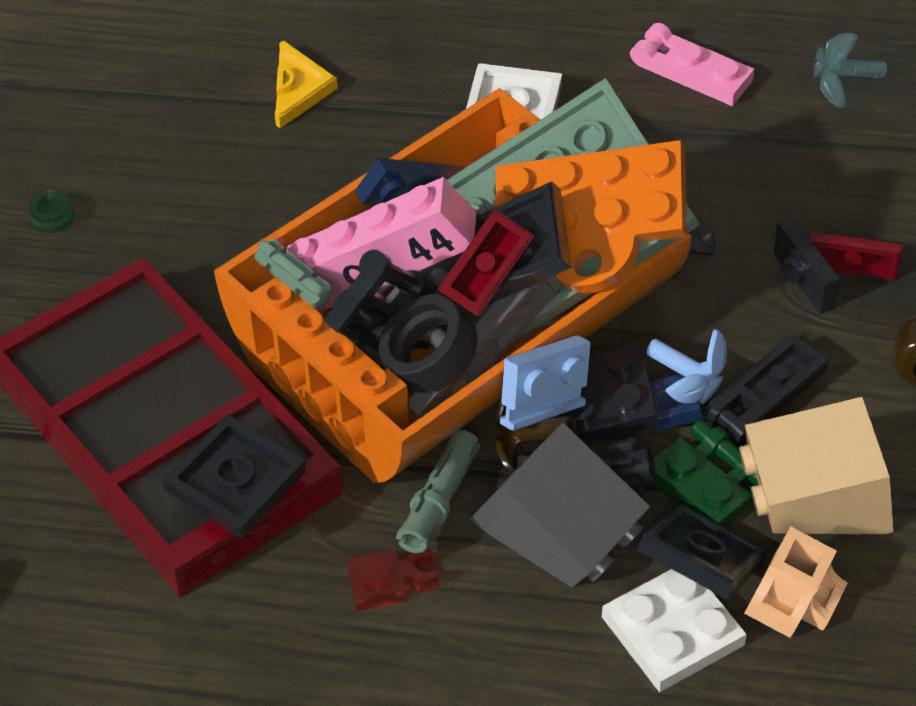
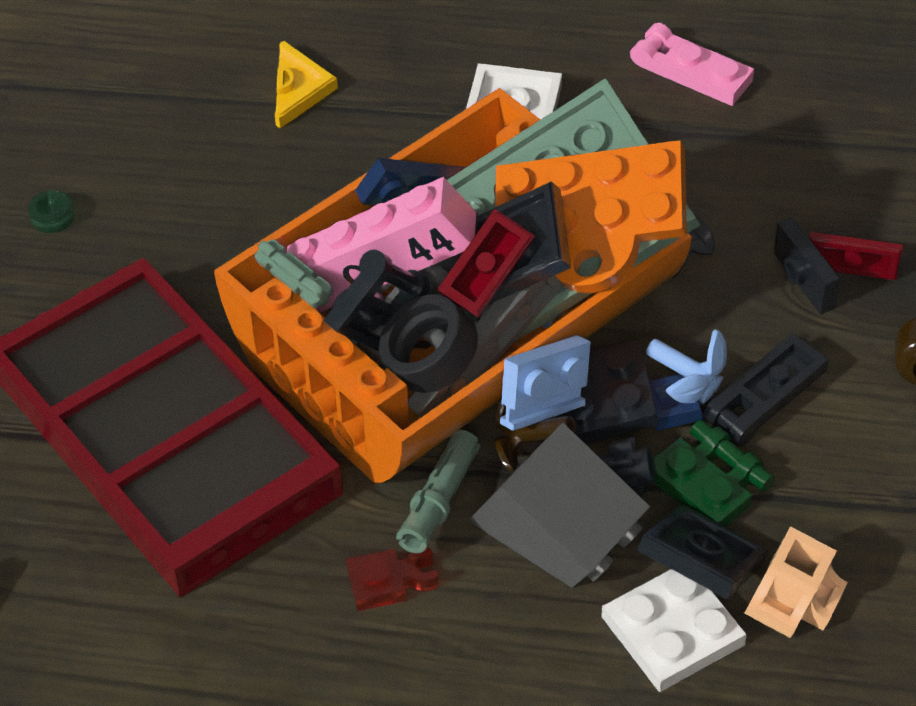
(234, 476): black plate -> none
(820, 471): tan slope -> none
(833, 64): clear light blue plant -> none

